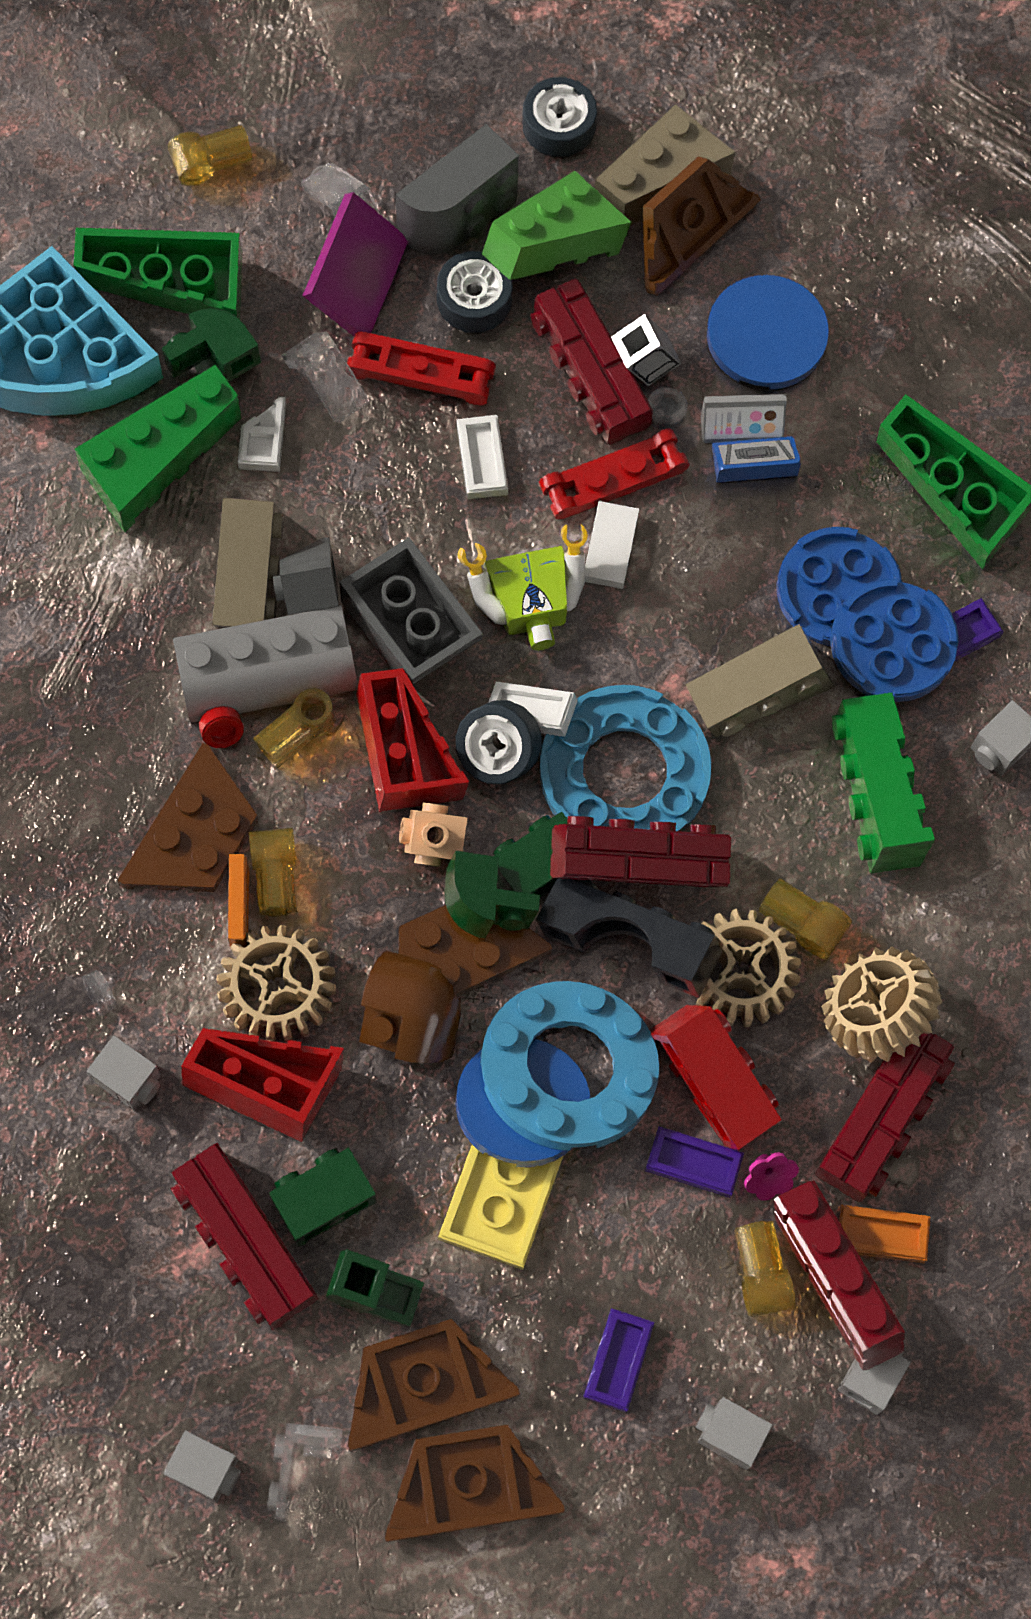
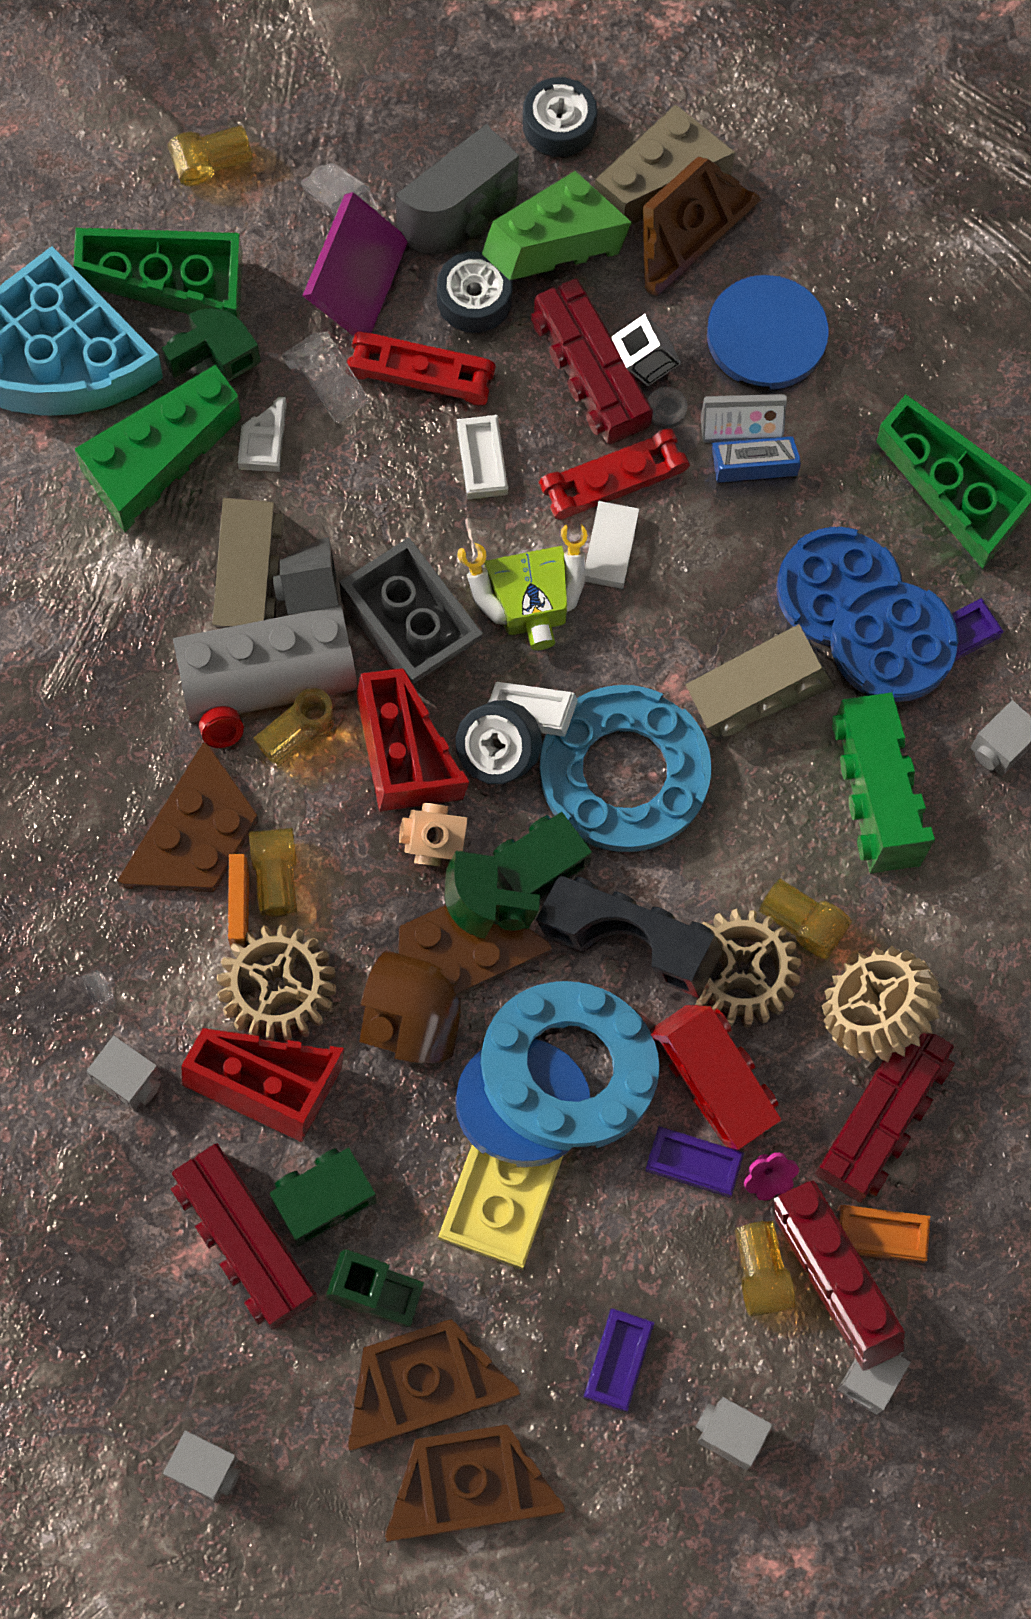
(317, 1443): clear bracket -> none
(640, 855): dark red brick -> none

